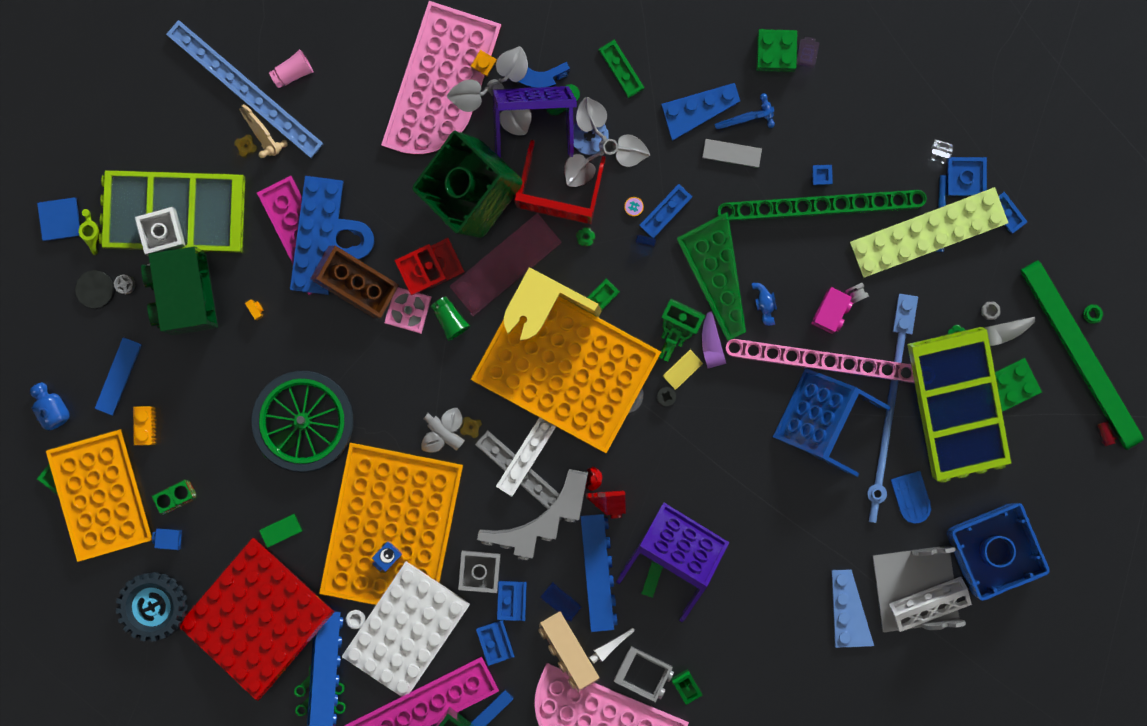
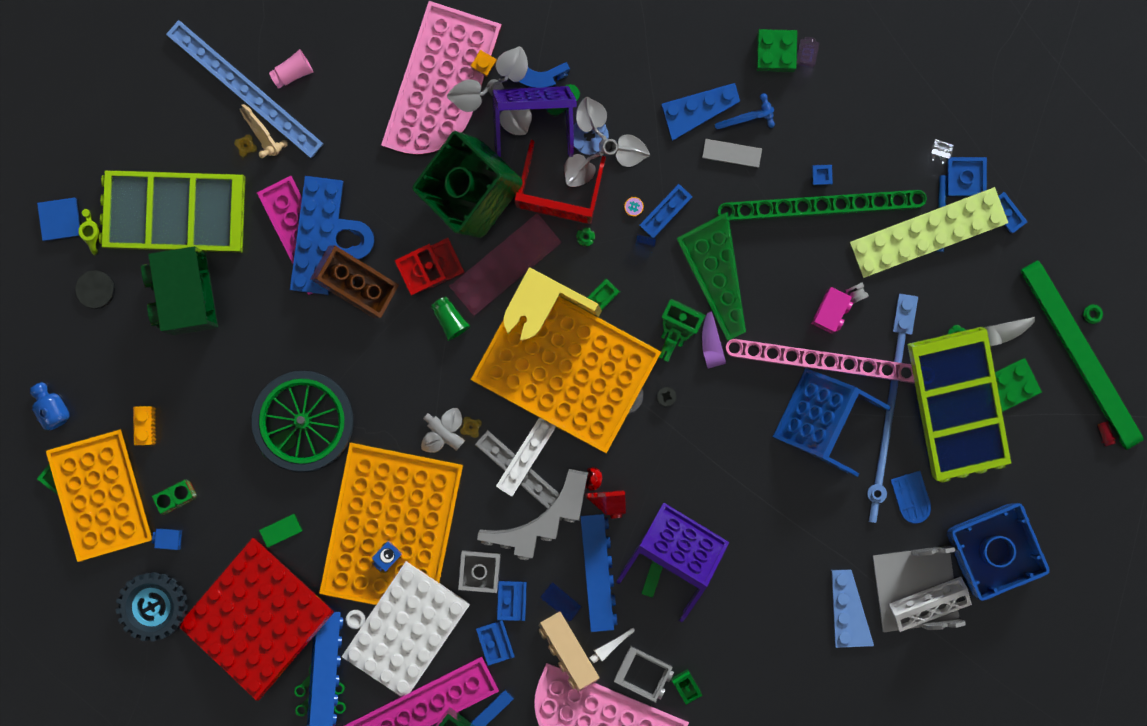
(118, 376): blue tile -> none
(121, 283): light grey wheel -> none
(160, 231): white brick -> none
(255, 309): light orange plate -> none
(408, 311): bright pink piece -> none
(621, 69): green tile -> none
(682, 369): light yellow slope -> none
(765, 303): blue piece -> none
(990, 310): light grey tile -> none

